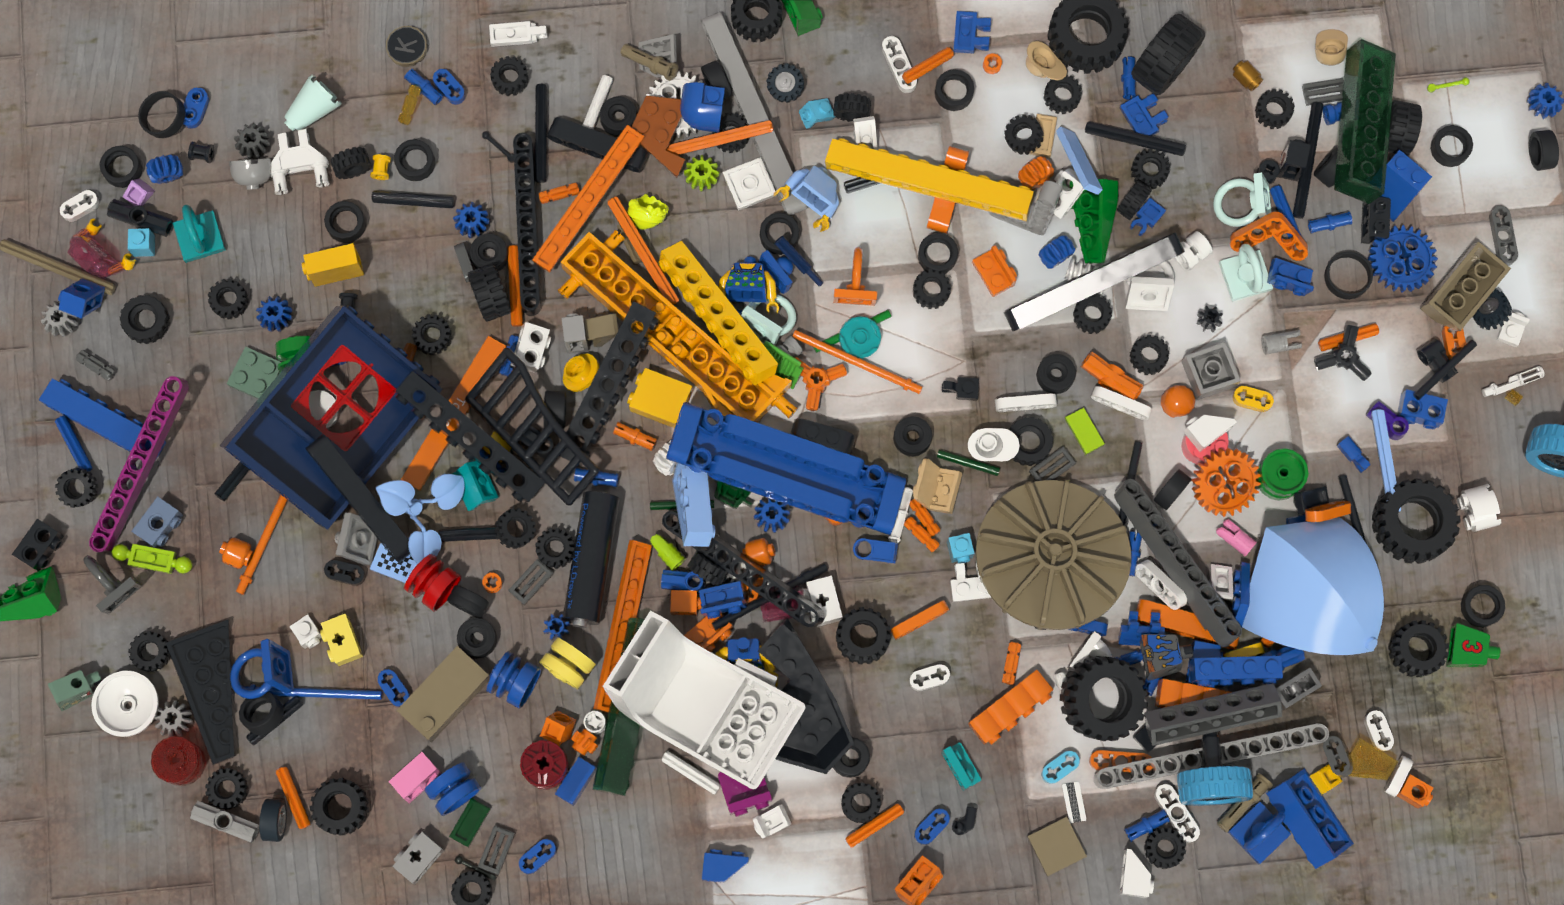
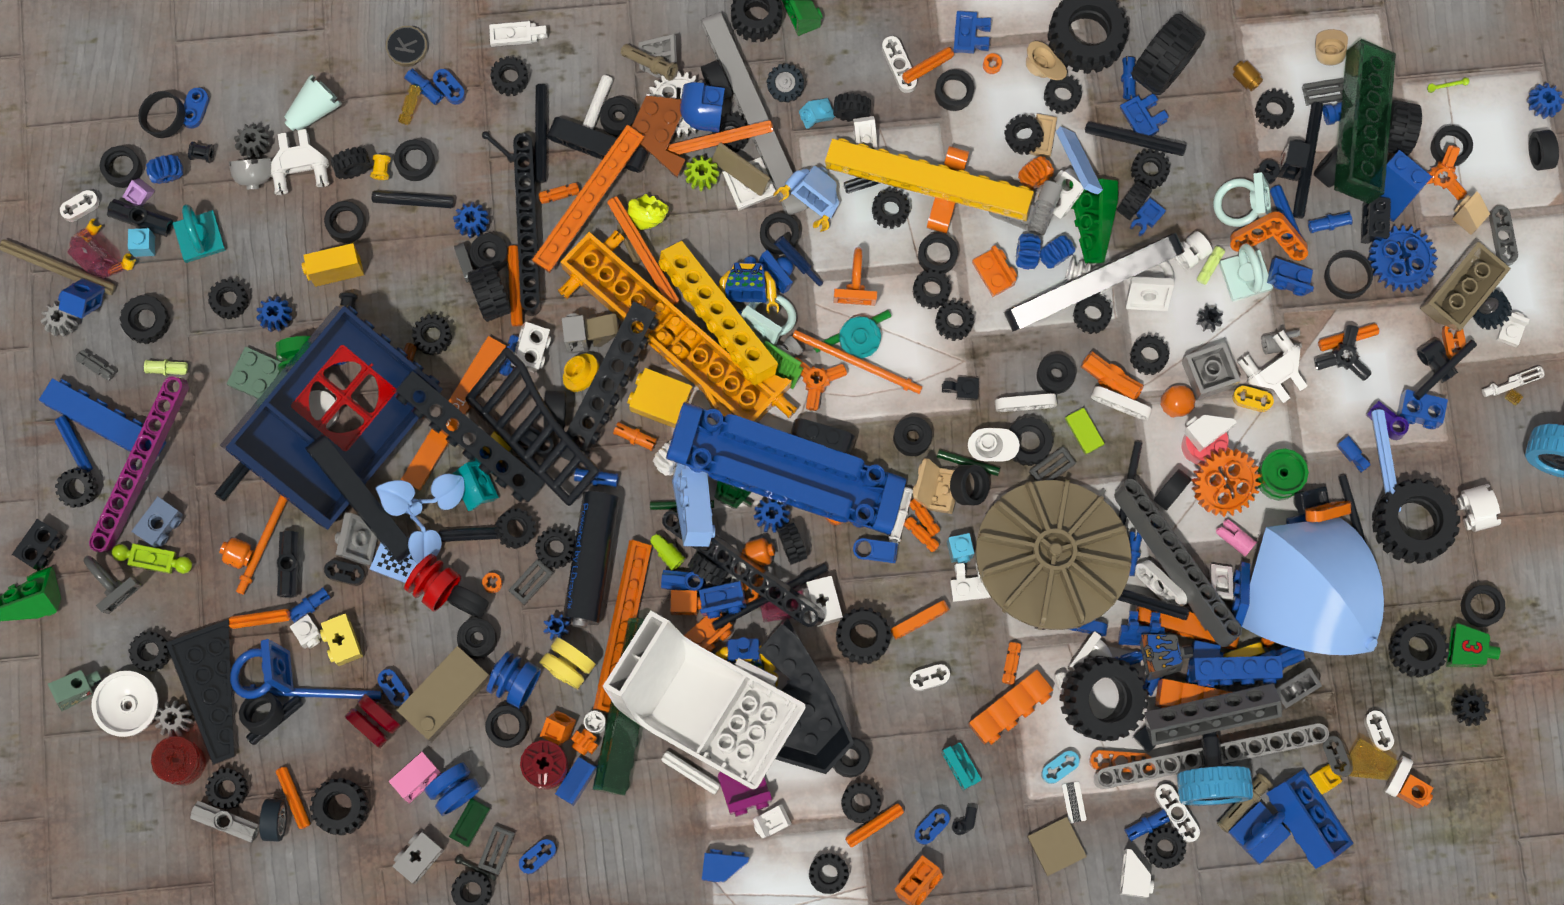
(165, 367): none -> yellowish green axle
(259, 618): none -> orange axle
(288, 551): none -> black piece
(309, 604): none -> blue pin
(374, 718): none -> dark red wheel
(523, 726): none -> black tyre
(741, 169): none -> dark tan slope
(792, 543): none -> black tyre
(842, 873): none -> black tyre
(890, 196): none -> black tyre
(957, 308): none -> black tyre
(981, 485): none -> black tyre
(1028, 251): none -> blue gear
(1154, 604): none -> black axle
(1210, 265): none -> yellowish green axle
(1279, 370): none -> white connector
(1448, 166): none -> orange bush
(1463, 707): none -> black gear
(1471, 213): none -> tan slope

